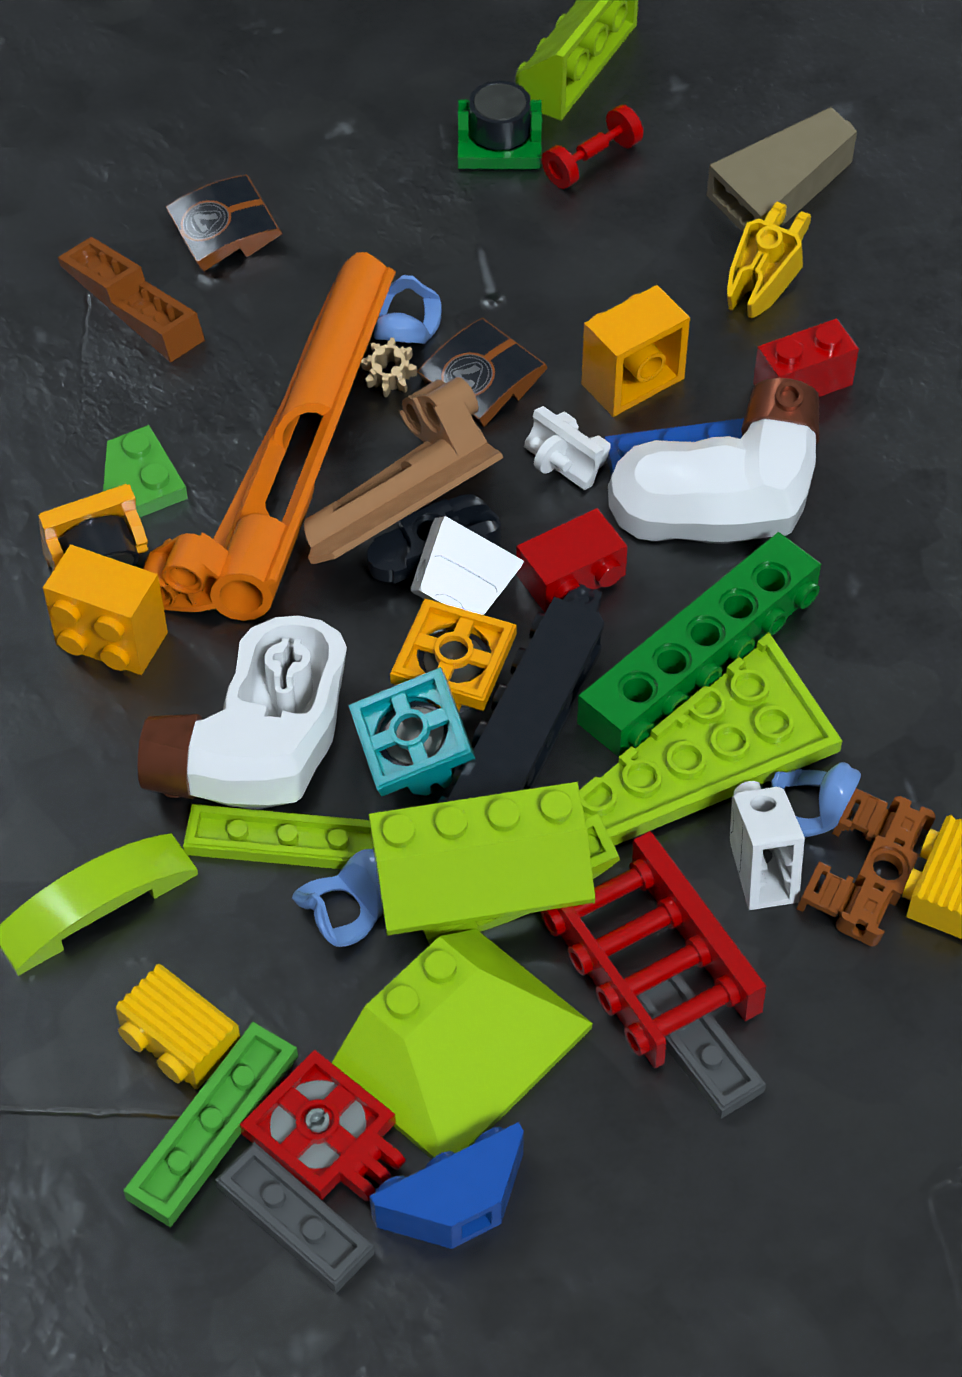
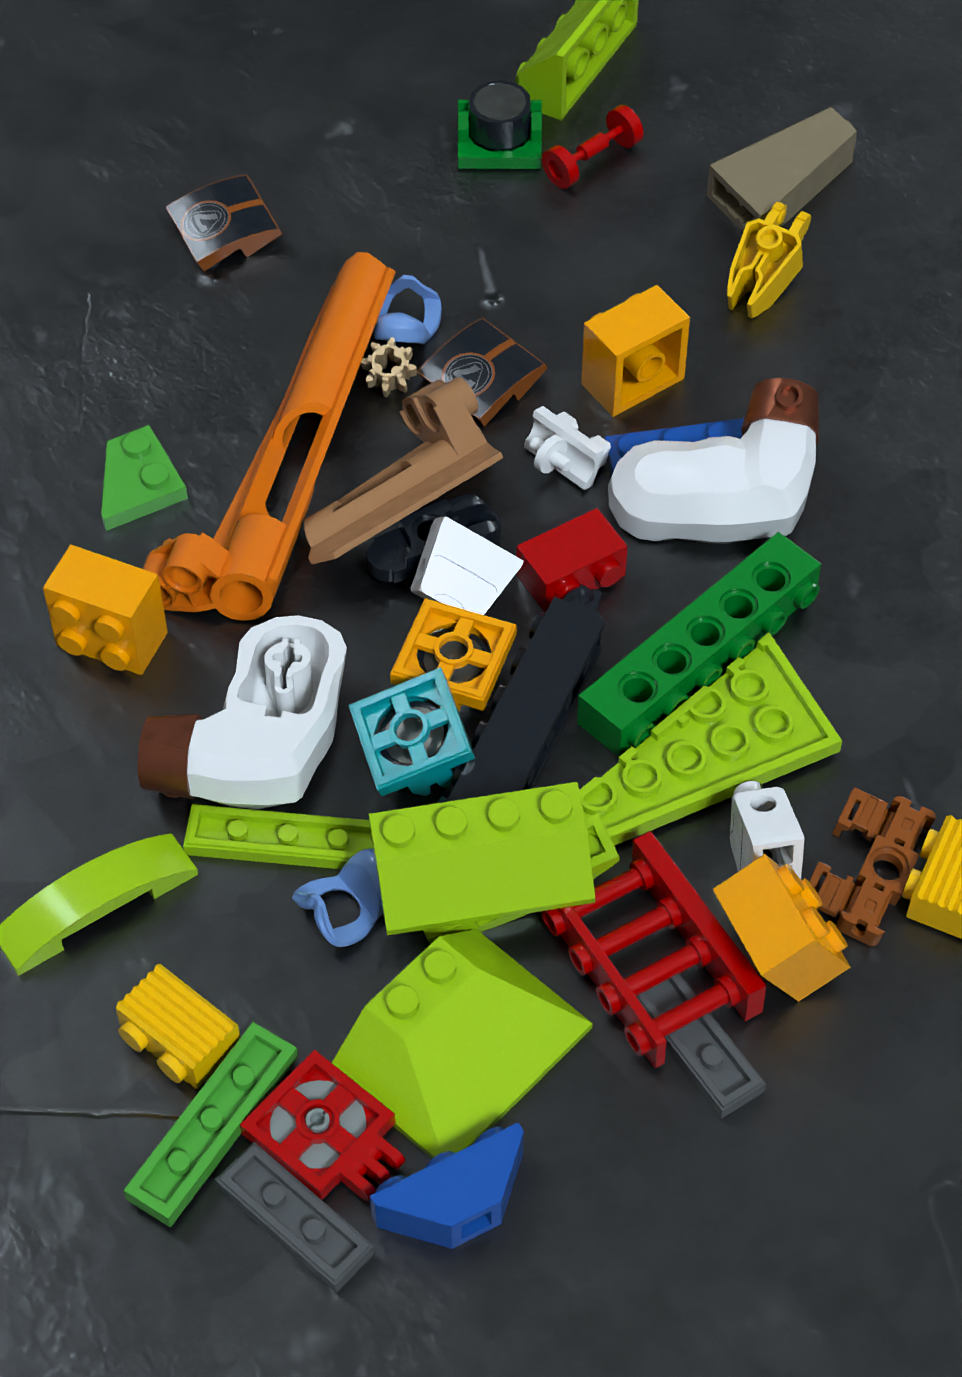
(111, 533): piece -> none
(143, 307): dark orange slope -> none
(782, 927): none -> light orange brick
(817, 356): red brick -> none
(834, 795): medium blue piece -> none

